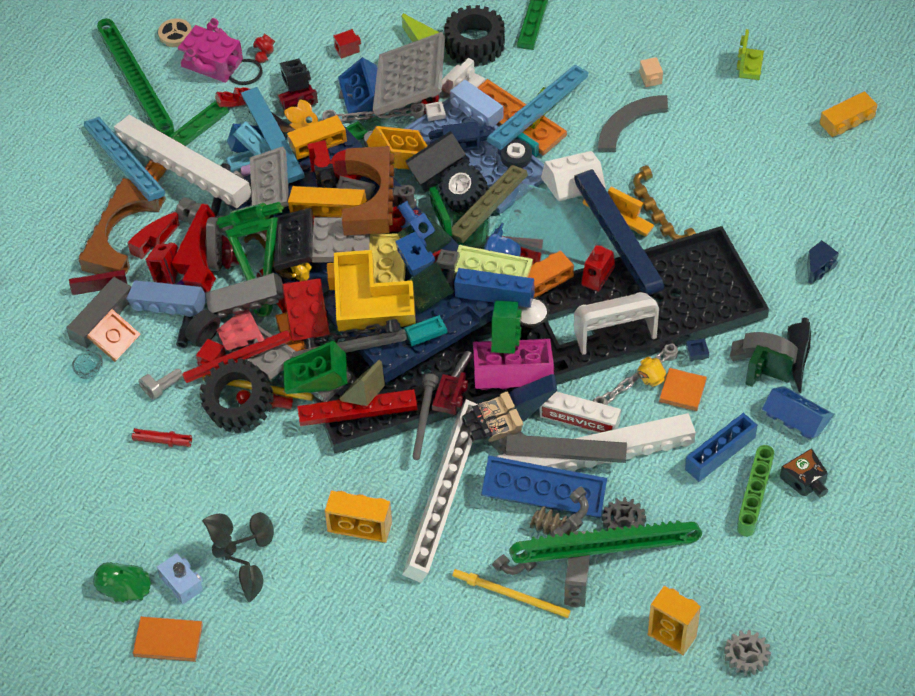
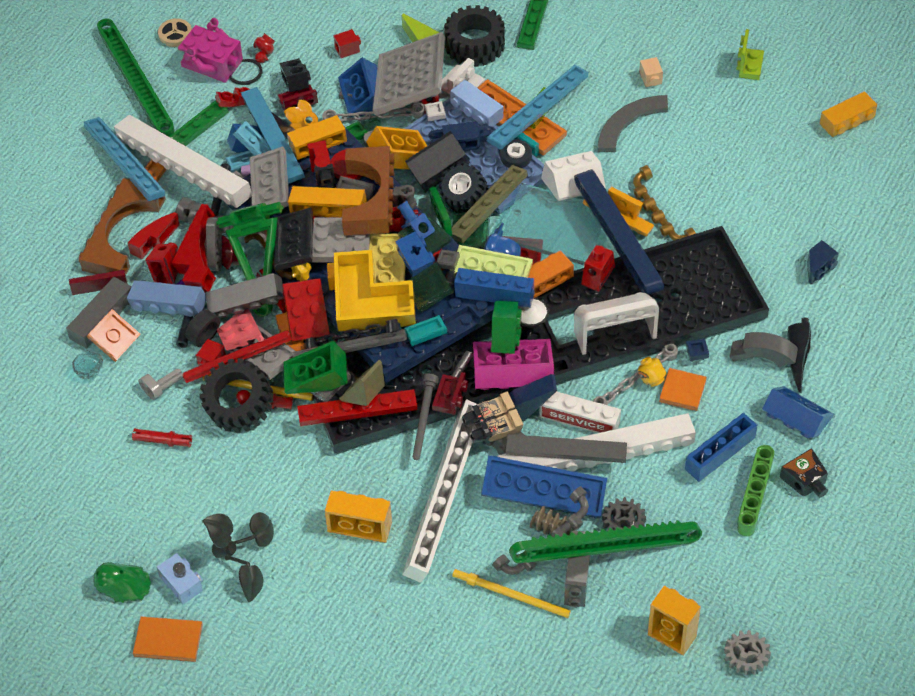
(769, 363): dark green bracket -> none

